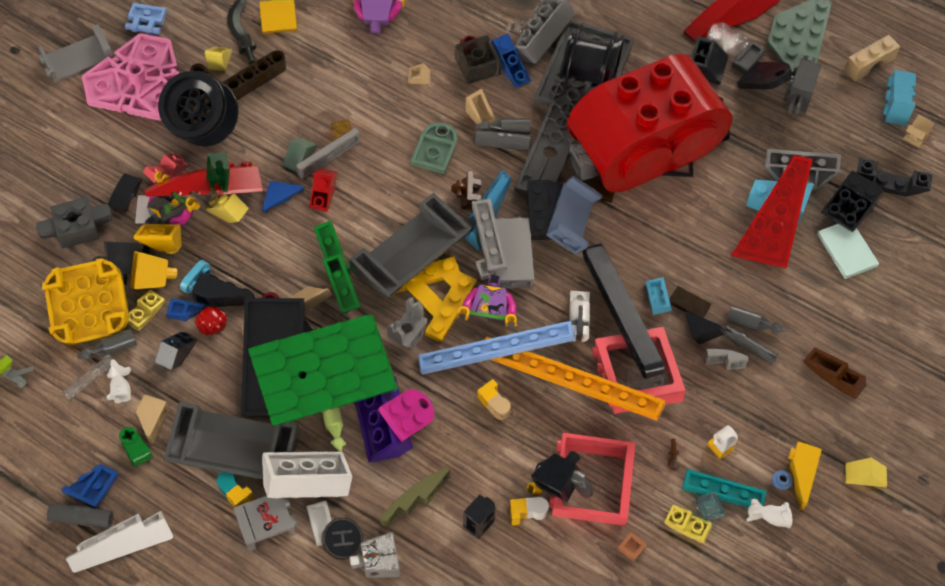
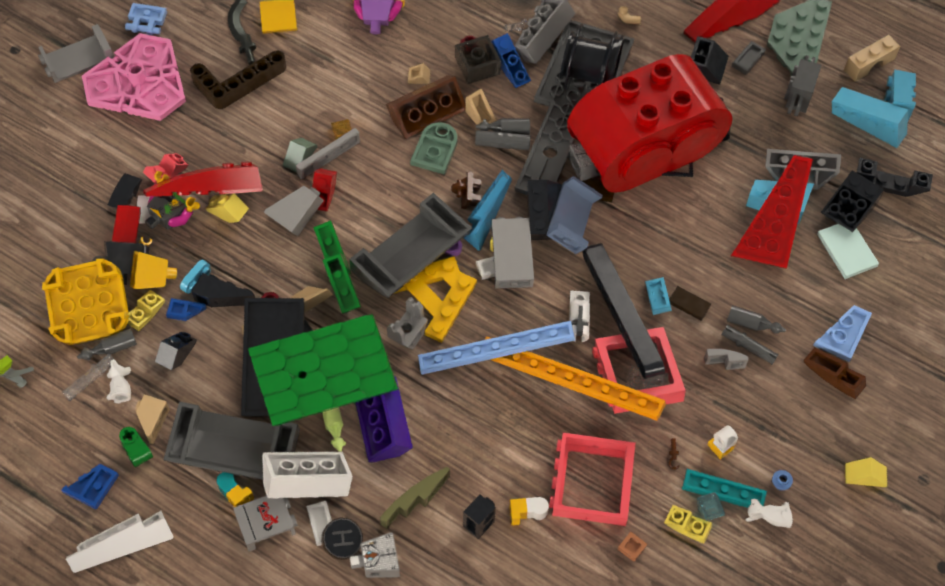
(78, 230): dark grey brick -> none
(80, 515): dark grey axle -> none
(126, 224): none -> red piece
(160, 237): yellow slope -> none
(178, 113): black wheel -> none
(211, 321): red hair -> none
(218, 58): light yellow slope -> none
(218, 170): dark green hinge -> none
(279, 193): blue tile -> none
(296, 209): none -> light grey slope
(406, 415): dark pink plate -> none
(427, 106): none -> reddish brown slope
(455, 250): none -> medium lavender tile
(489, 235): light grey tile -> none
(490, 302): torso -> none
(492, 400): leg -> none
(560, 478): black torso -> none
(627, 18): none -> tan arm
(703, 329): black slope -> none
(727, 39): clear brick -> none
(765, 75): black tile -> none
(803, 469): yellow slope -> none
(845, 334): none -> light blue wing
(872, 115): none -> medium azure wedge
(919, 131): tan brick -> none

